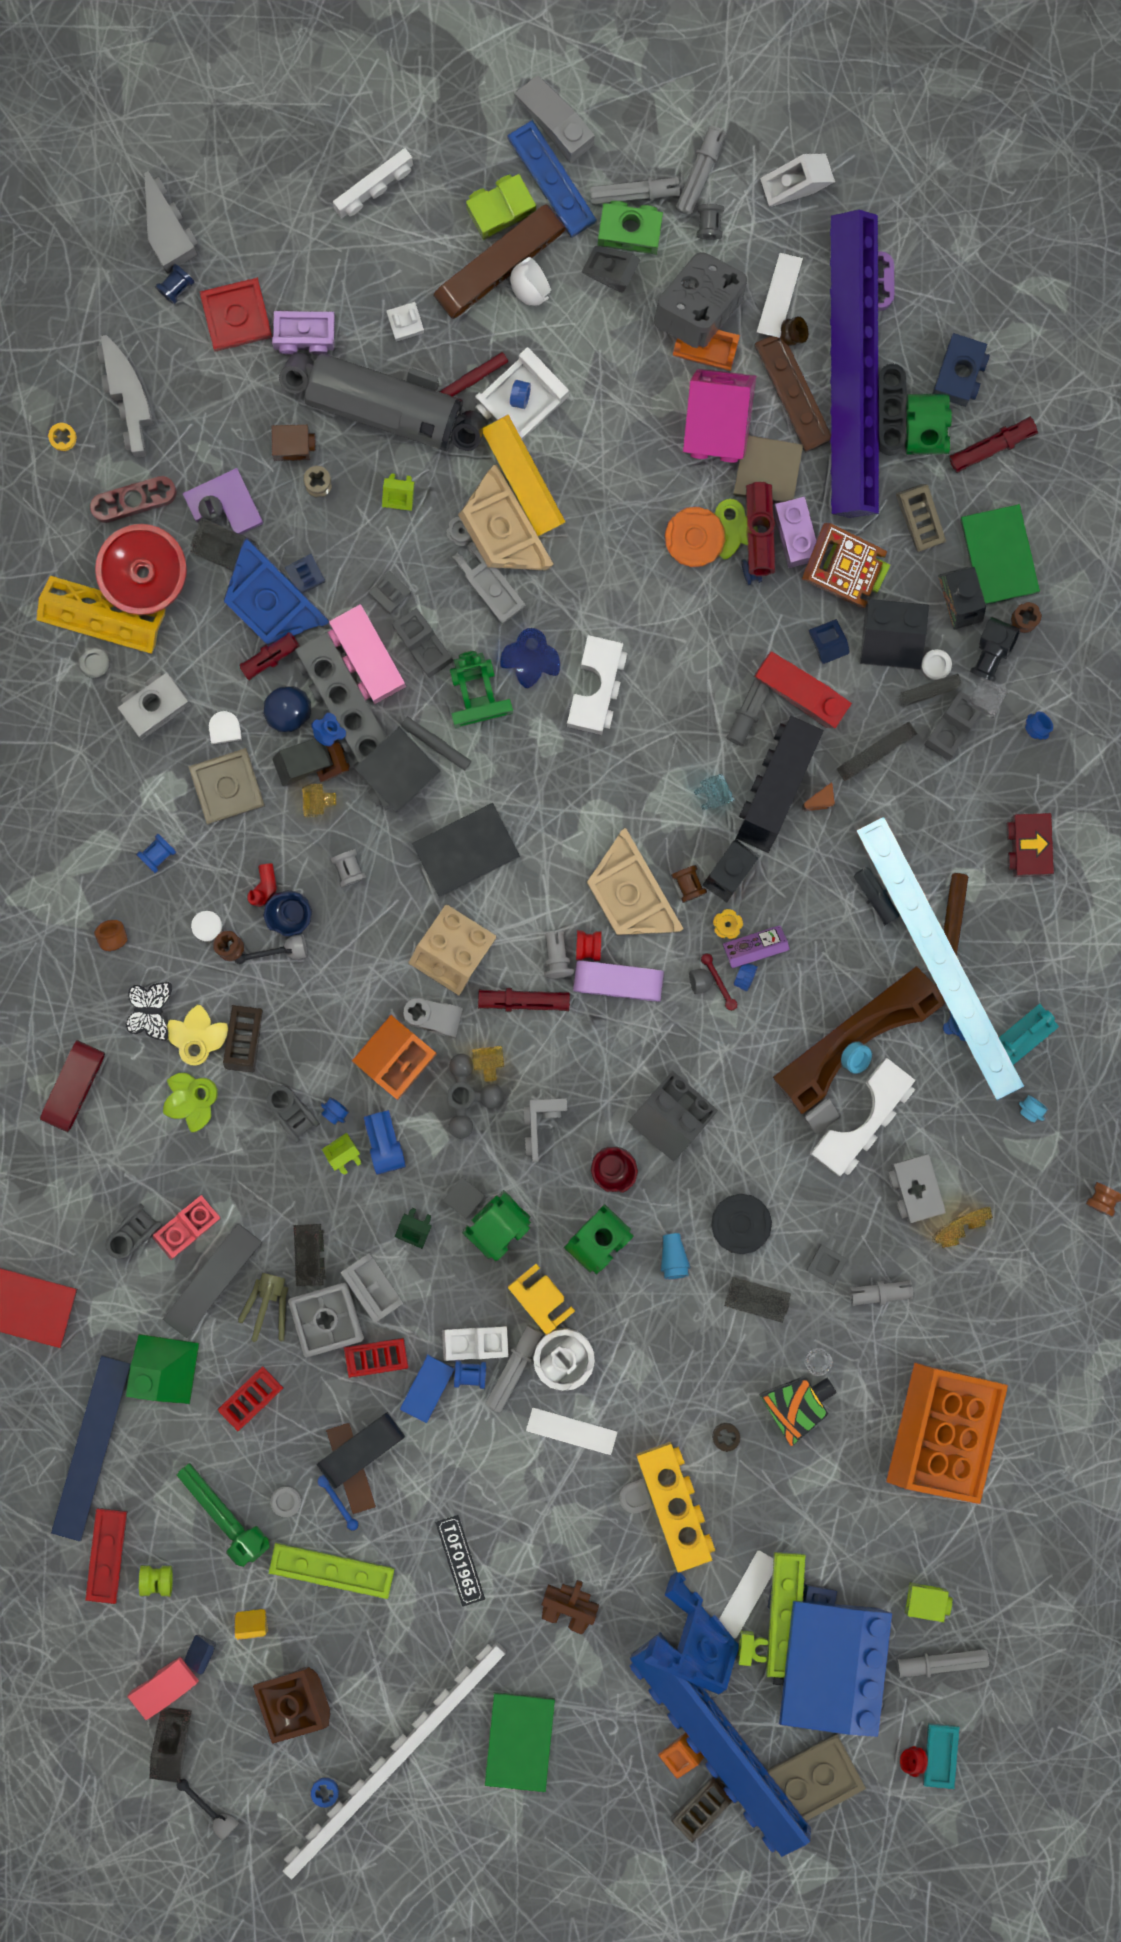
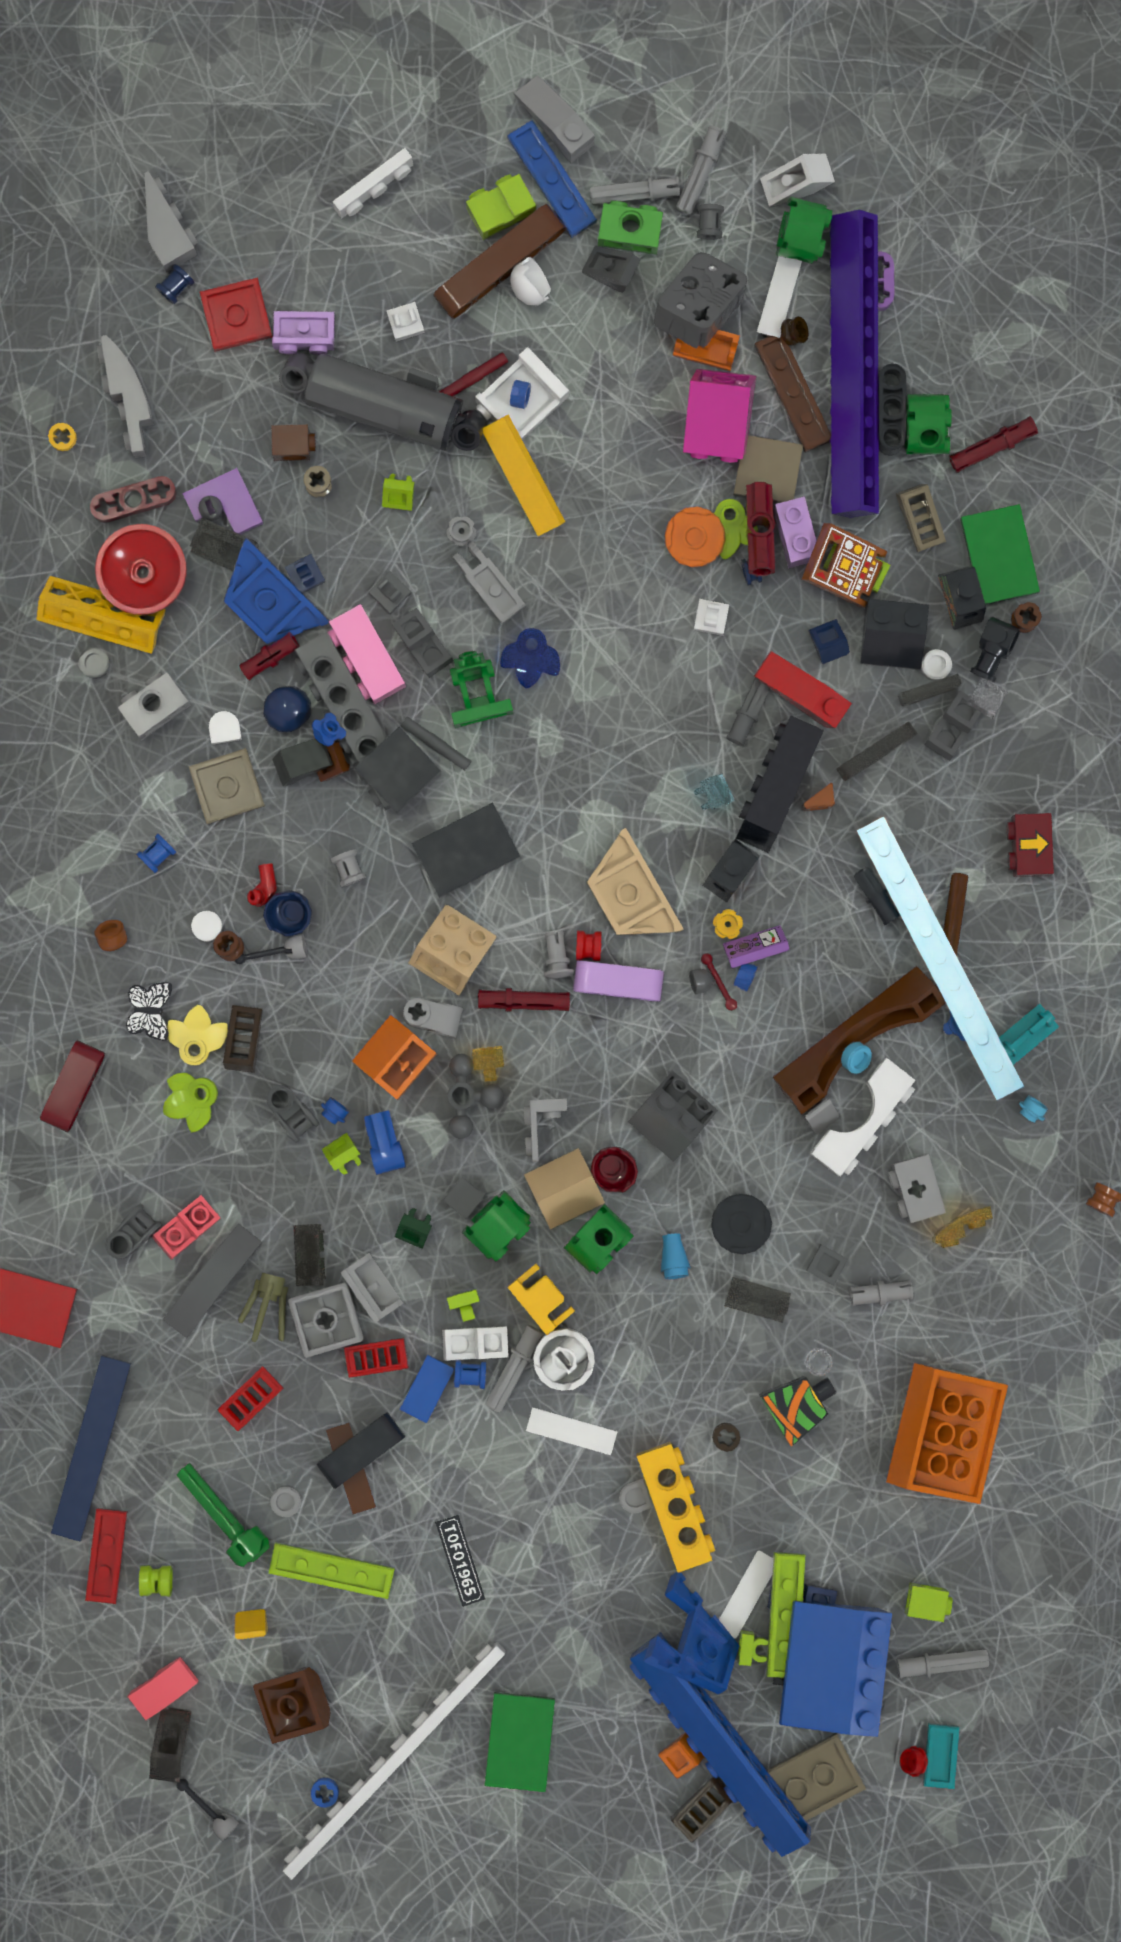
(162, 1369): green slope -> none
(200, 1653): dark blue slope -> none
(315, 800): clear yellow tile -> none
(352, 1524): blue hinge -> none
(464, 1303): none -> lime tile
(501, 526): tan wing -> none
(564, 1188): none -> tan slope
(572, 1603): reddish brown hips -> none
(592, 711): white arch -> none
(689, 883): reddish brown bush -> none
(711, 617): none -> white tile
(802, 230): none -> green brick
(965, 352): dark blue brick -> none
(1039, 725): blue plate -> none

